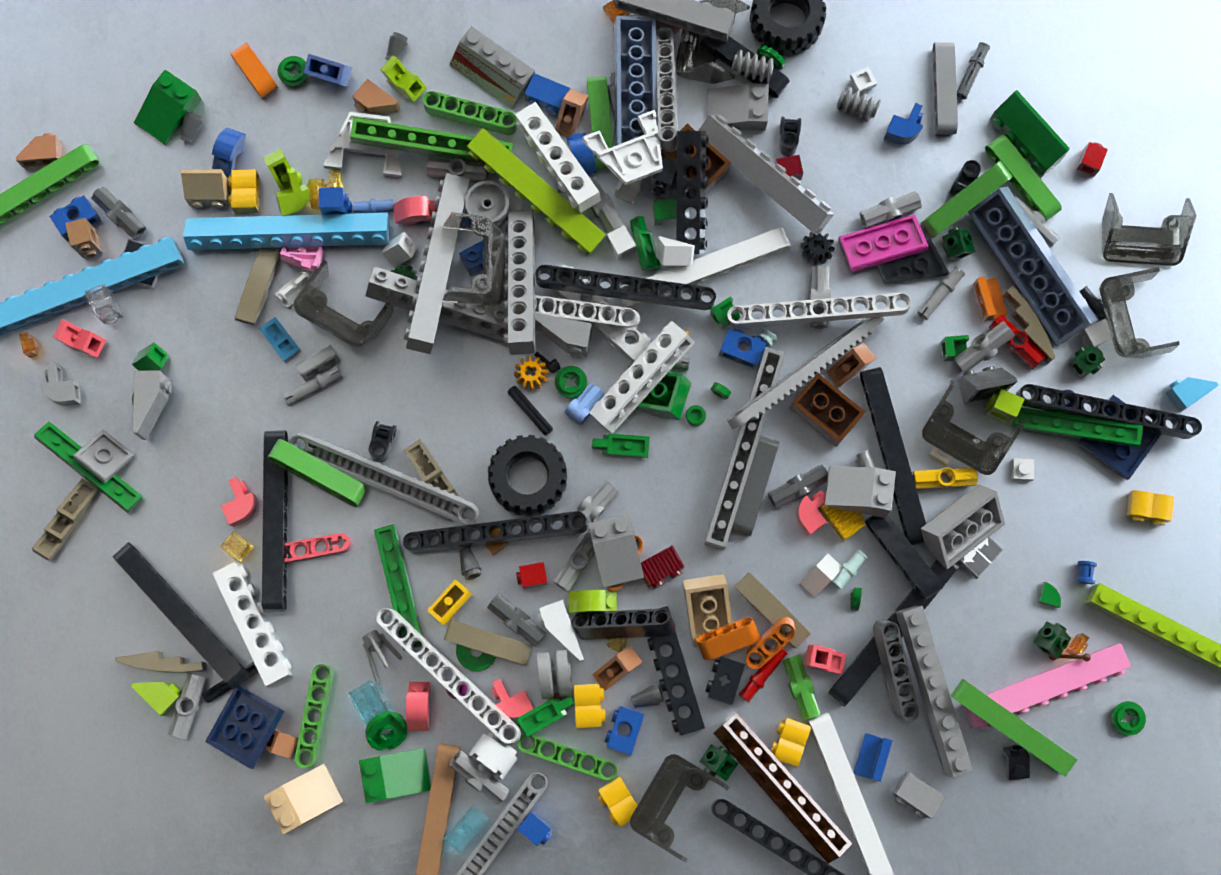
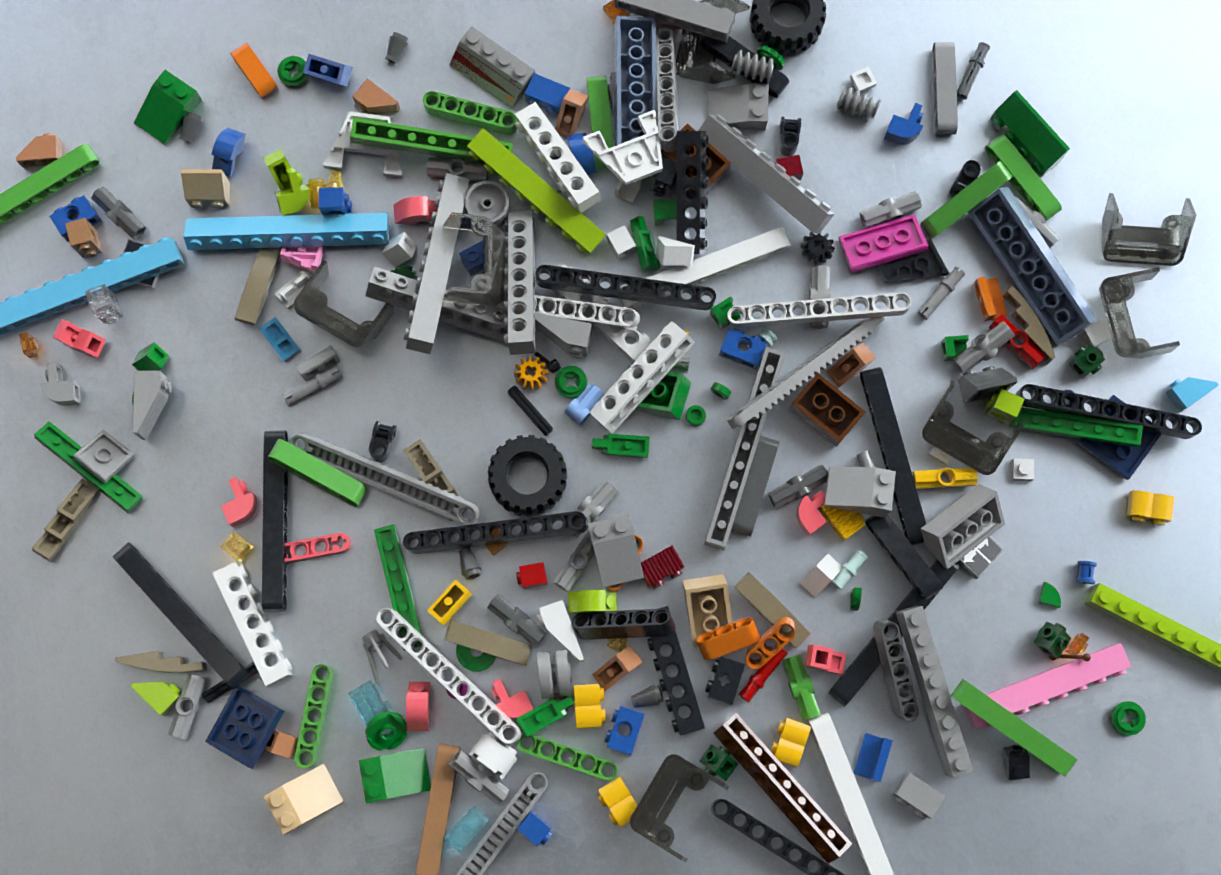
(244, 191): yellow brick -> none
(373, 206): medium blue pin -> none
(402, 80): lime brick -> none
(605, 209): light grey piece -> none
(958, 243): dark green brick -> none
(1092, 158): red brick -> none
(1094, 303): black pin -> none

